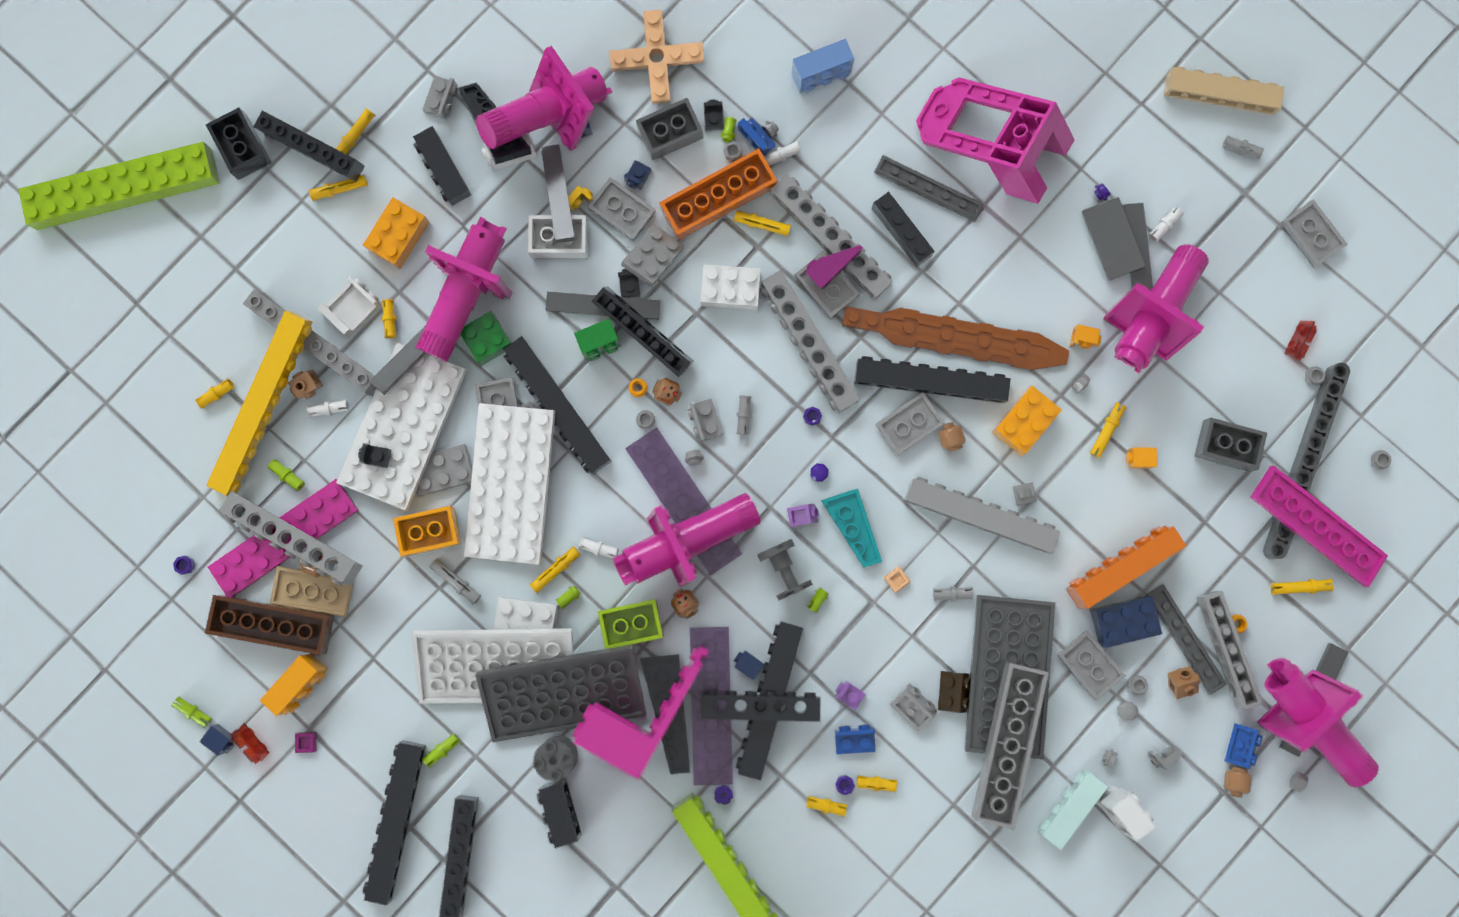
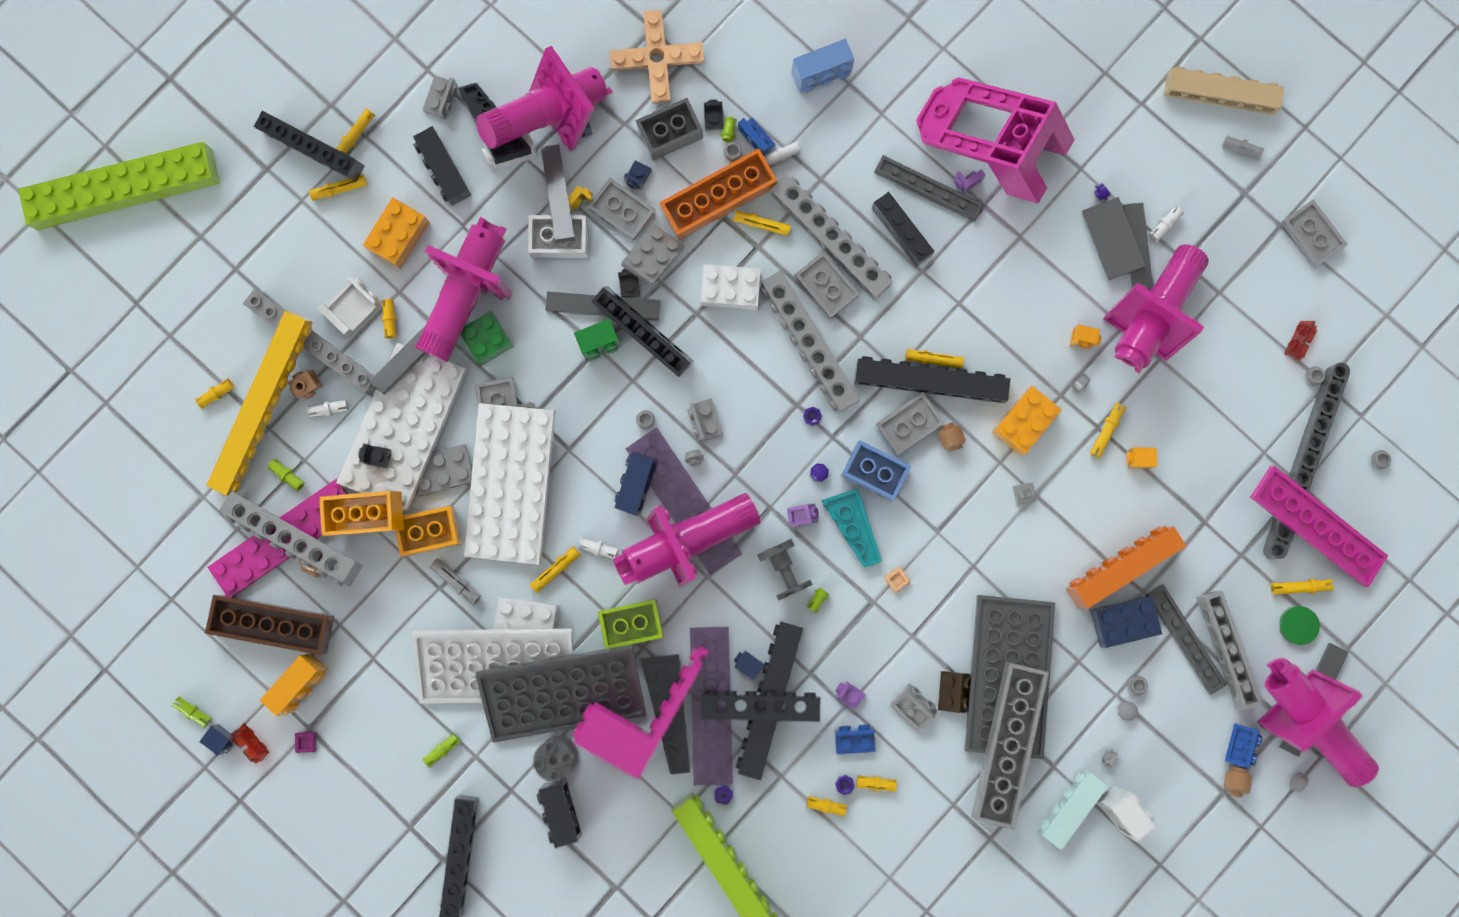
(183, 565): dark purple tile -> none
(238, 143): black brick -> none
(317, 594): tan tile -> none
(361, 513): none -> light orange brick
(394, 822): black brick -> none
(552, 398): black brick -> none
(566, 598): lime pin -> none
(633, 383): light orange plate -> none
(635, 483): none -> dark blue brick
(666, 391): medium nougat head -> none
(685, 603): medium nougat head -> none
(743, 415): light grey pin -> none
(771, 129): light grey plate -> none
(828, 267): magenta slope -> none
(875, 471): none -> medium blue brick
(934, 358): none -> yellow pin
(953, 593): light grey pin -> none
(959, 337): dark orange plate -> none
(971, 180): none -> medium lavender bracket
(982, 516): light grey brick -> none
(1091, 665): light grey plate -> none
(1168, 757): light grey bracket -> none
(1183, 682): medium nougat brick -> none
(1230, 444): dark grey brick -> none
(1242, 623): light orange plate -> none
(1299, 625): none -> green tile

